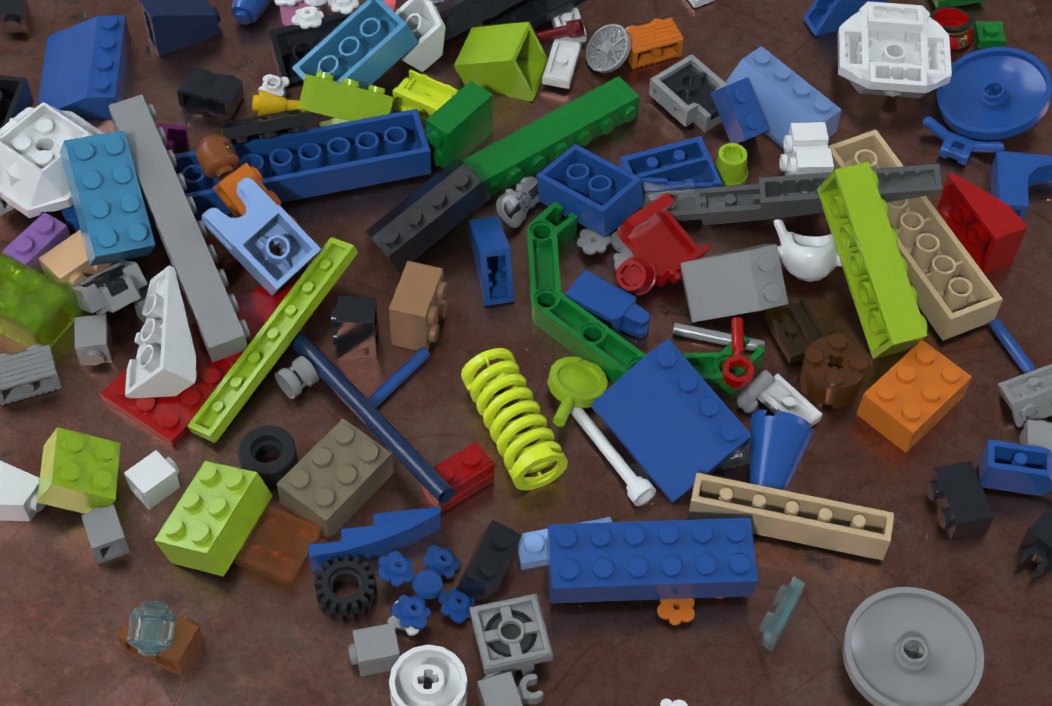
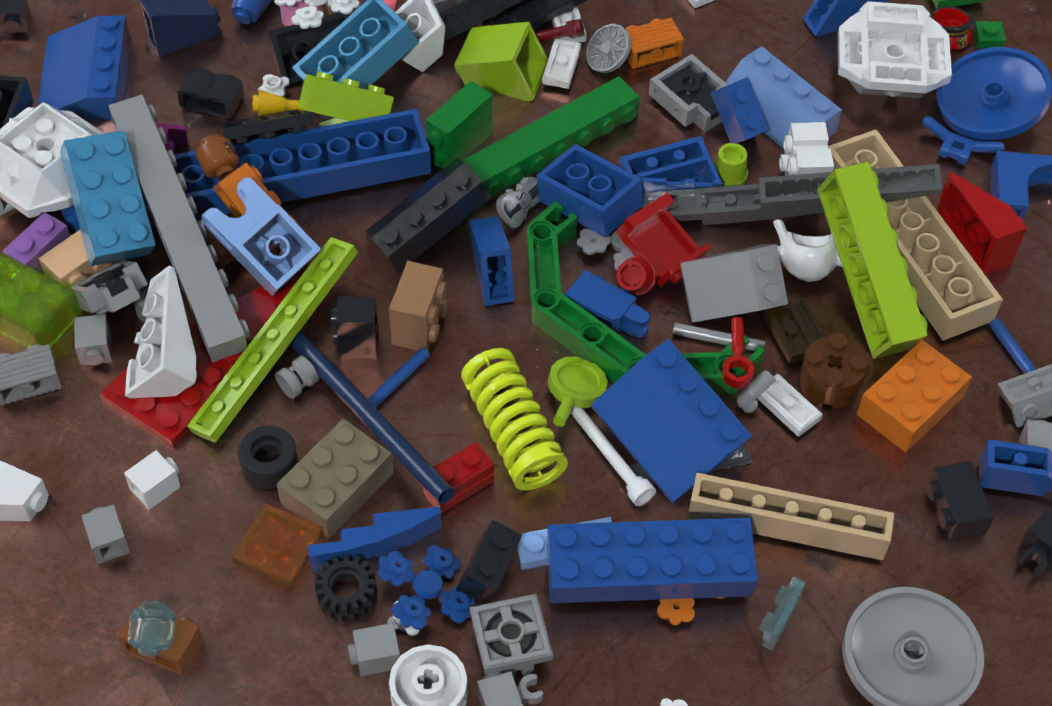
(78, 471): lime brick -> none
(213, 518): lime brick -> none
(421, 94): neon yellow hinge -> none
(777, 447): blue cone -> none

